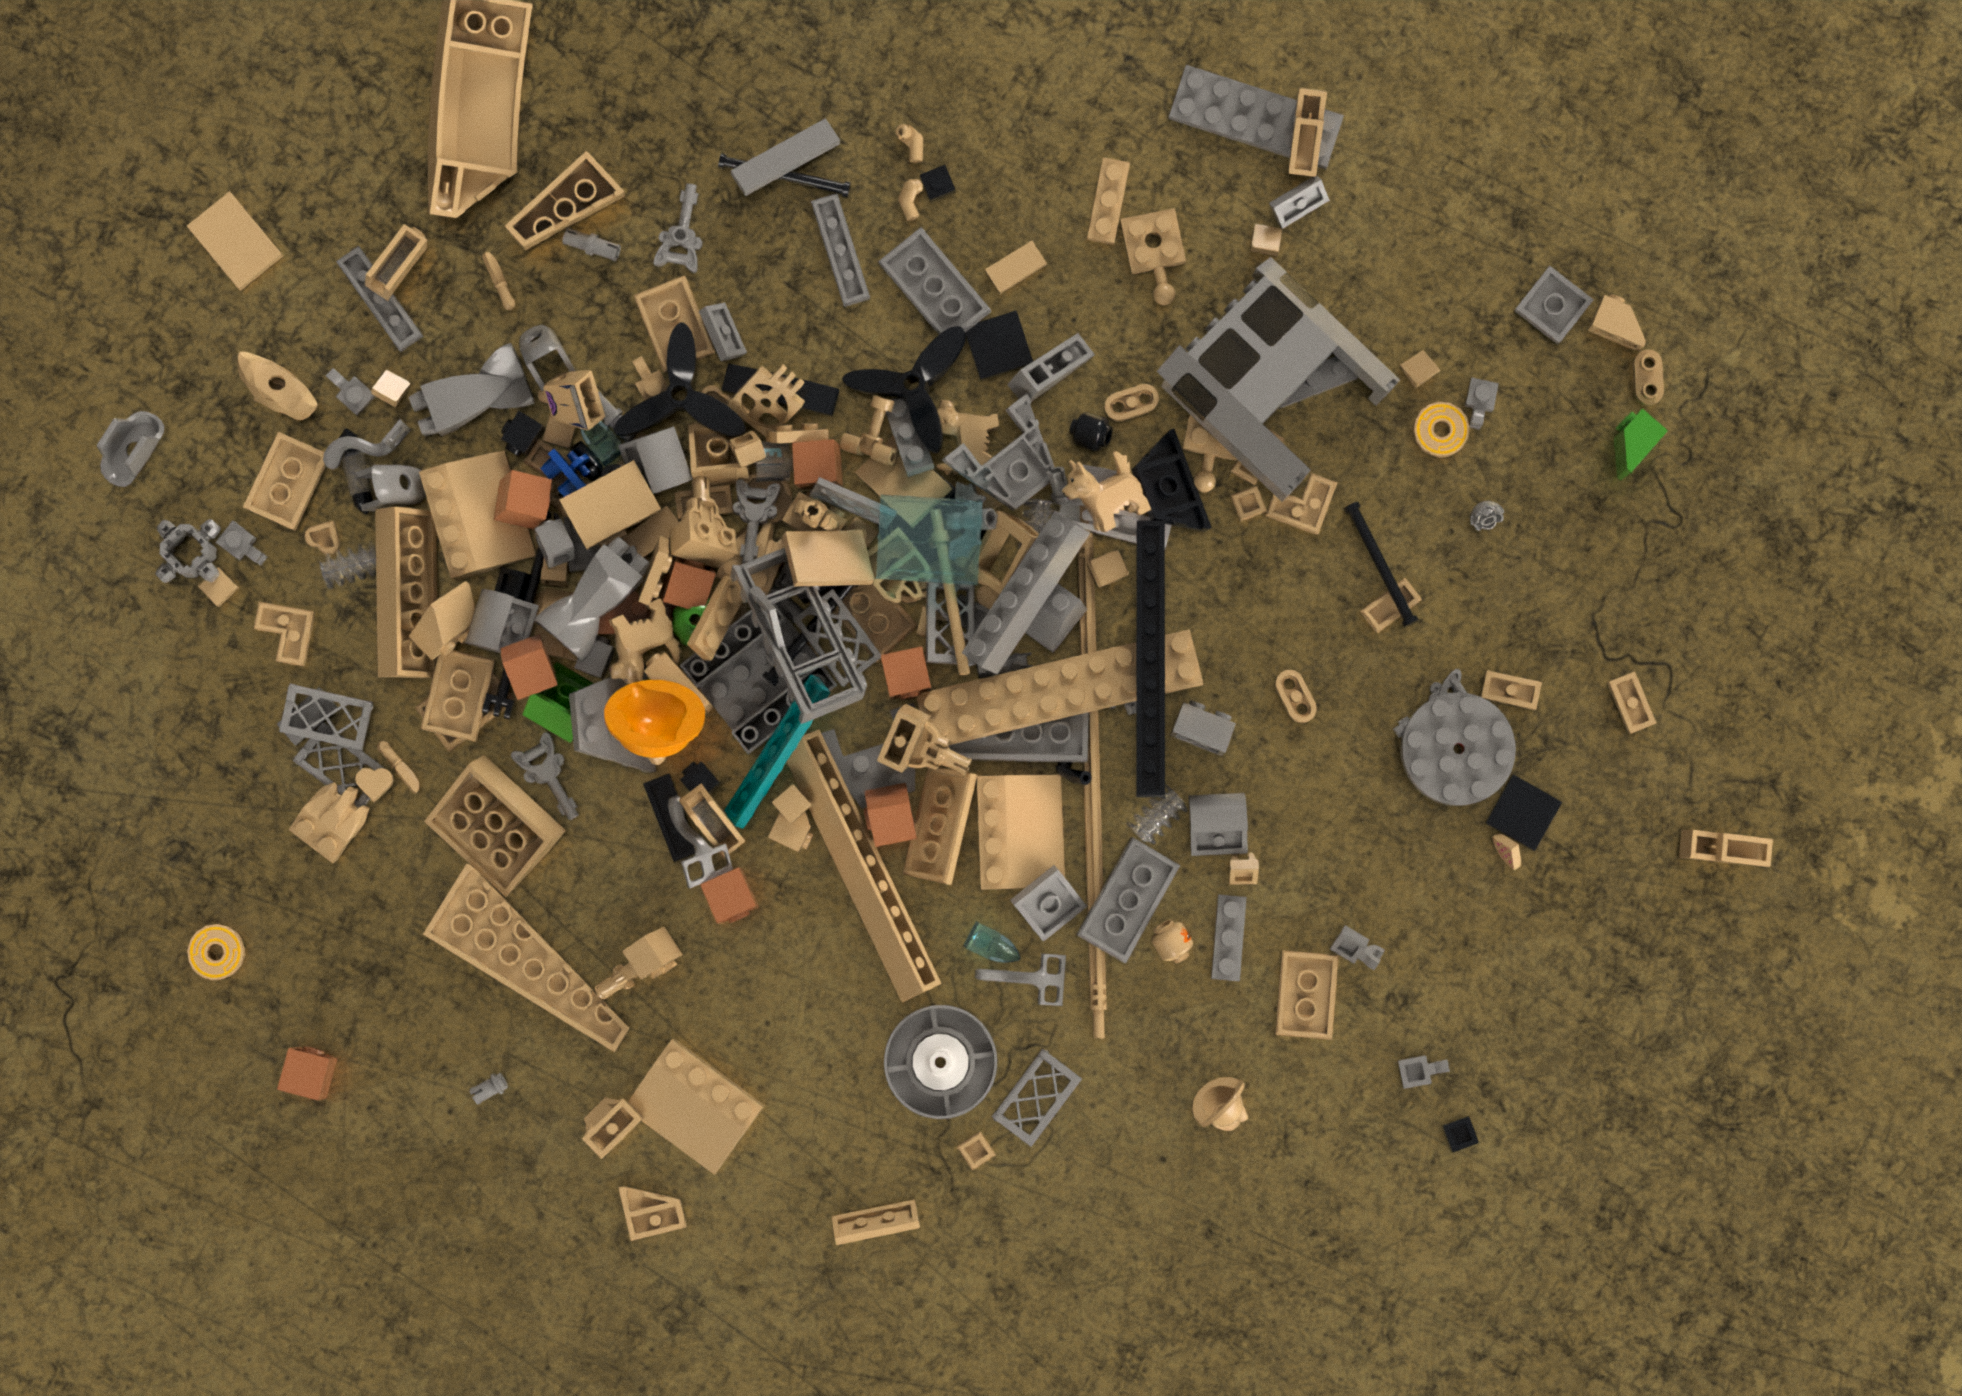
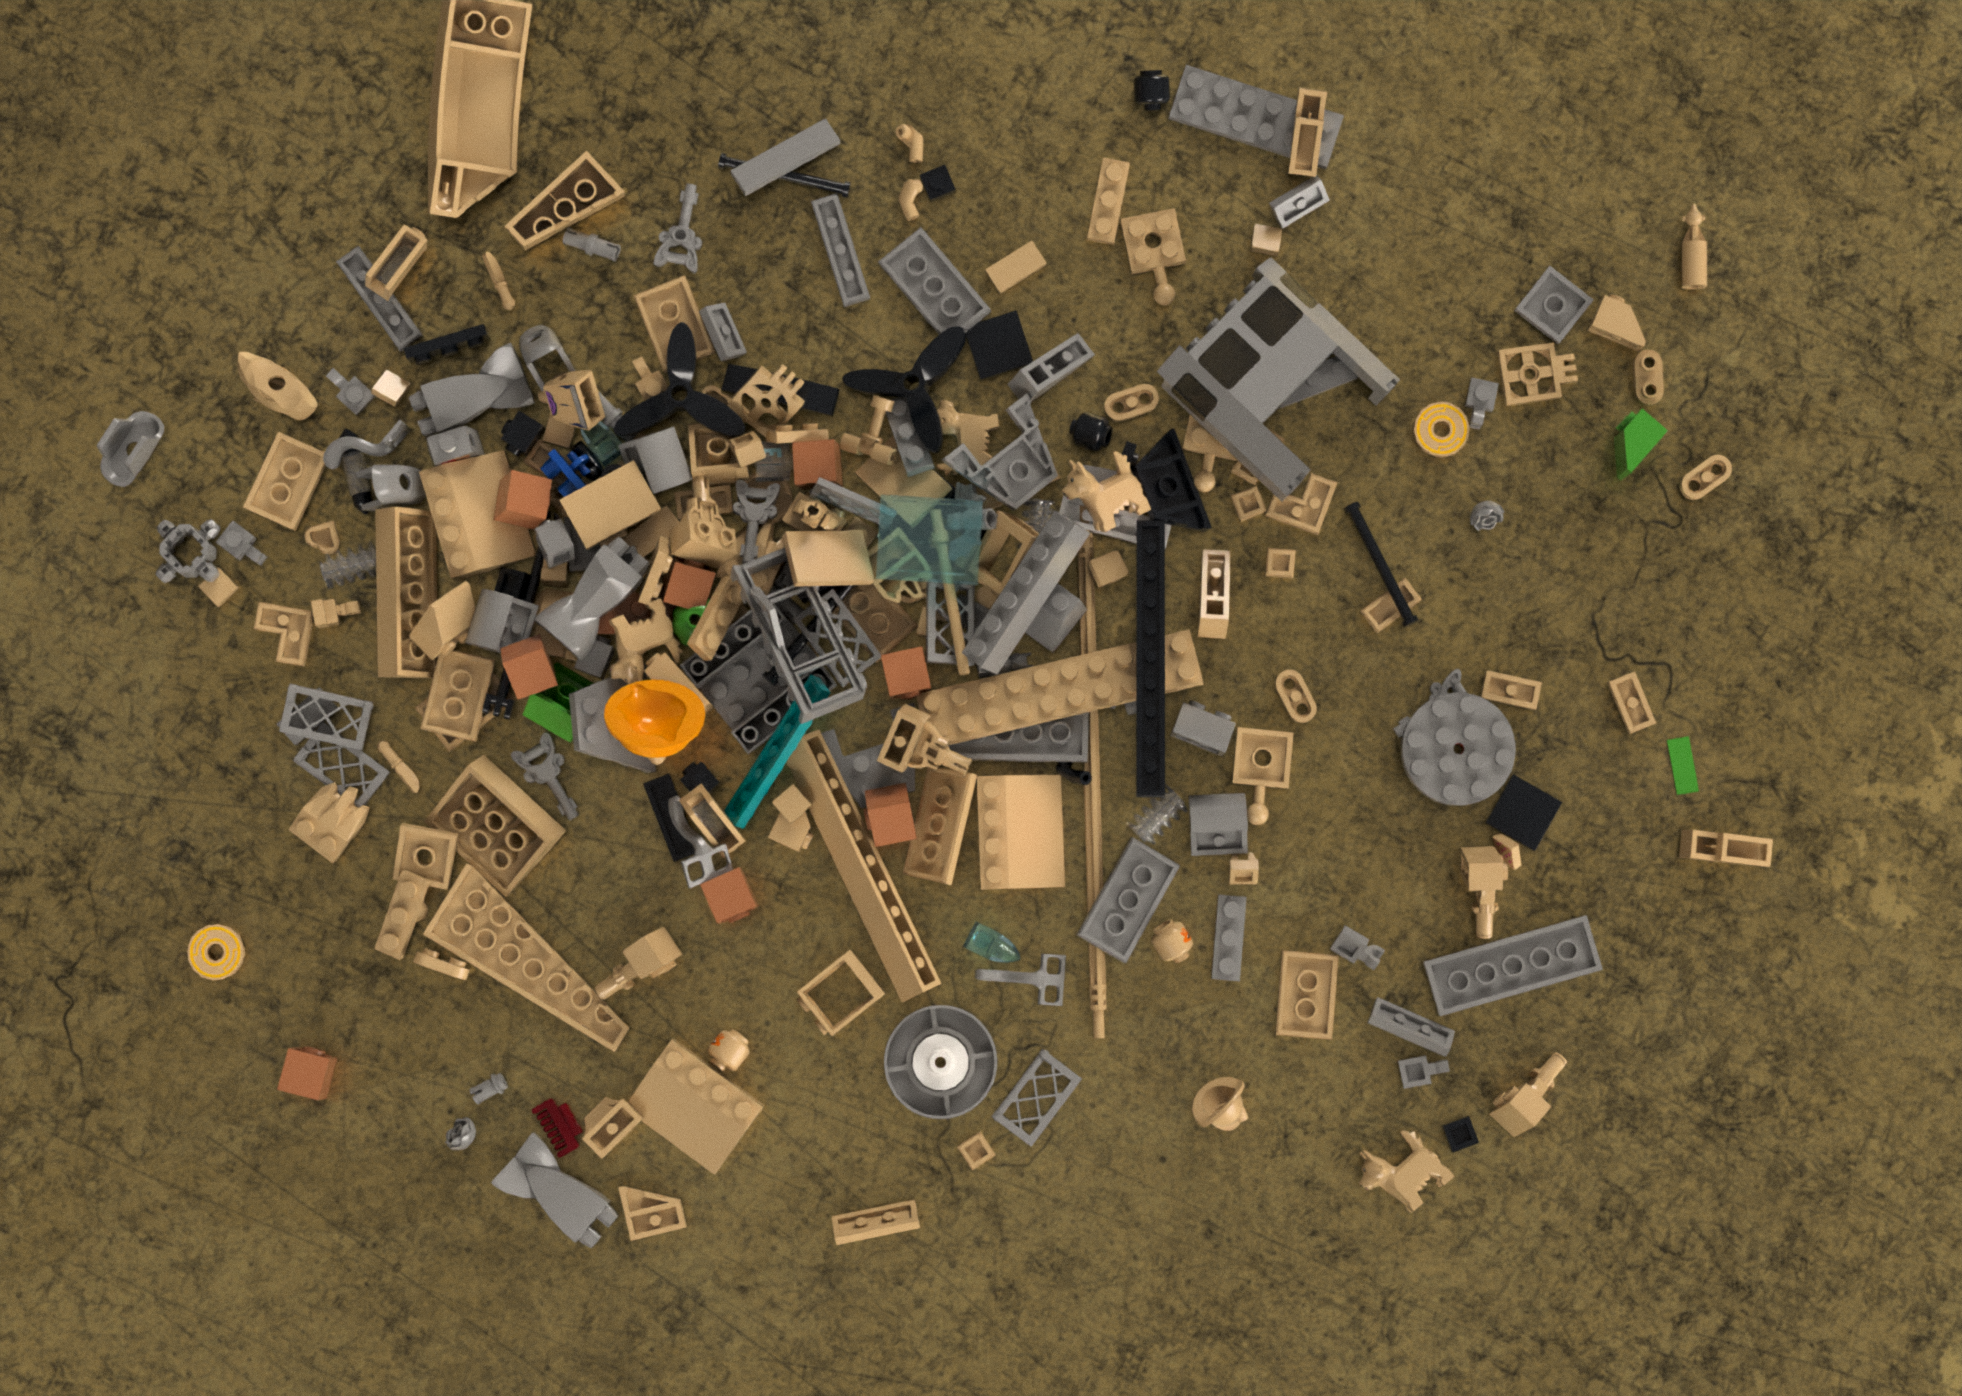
(235, 240): tan tile -> none
(328, 612): none -> tan piece
(375, 782): tan tile -> none
(402, 914): none -> tan plate
(442, 847): none -> tan plate
(447, 344): none -> black plate
(453, 967): none -> tan plate
(454, 445): none -> light grey torso
(461, 1134): none -> light grey plate
(564, 1198): none -> light grey hips
(565, 1123): none -> dark red piece
(728, 1050): none -> tan head
(864, 976): none -> tan window
(1048, 903): light grey plate -> none
(1058, 482): light grey pin -> none
(1129, 451): none -> black plate
(1151, 89): none -> black head
(1214, 594): none -> tan slope
(1248, 772): none -> tan plate
(1280, 563): none -> tan tile
(1407, 1177): none -> tan animal
(1411, 1027): none -> light grey plate
(1419, 369): tan slope -> none
(1483, 873): none -> tan brick
(1512, 965): none -> light grey plate
(1524, 1106): none -> tan brick
(1556, 370): none -> tan piece
(1682, 765): none -> bright green sticker
(1694, 252): none -> tan wheel
(1705, 478): none -> tan plate

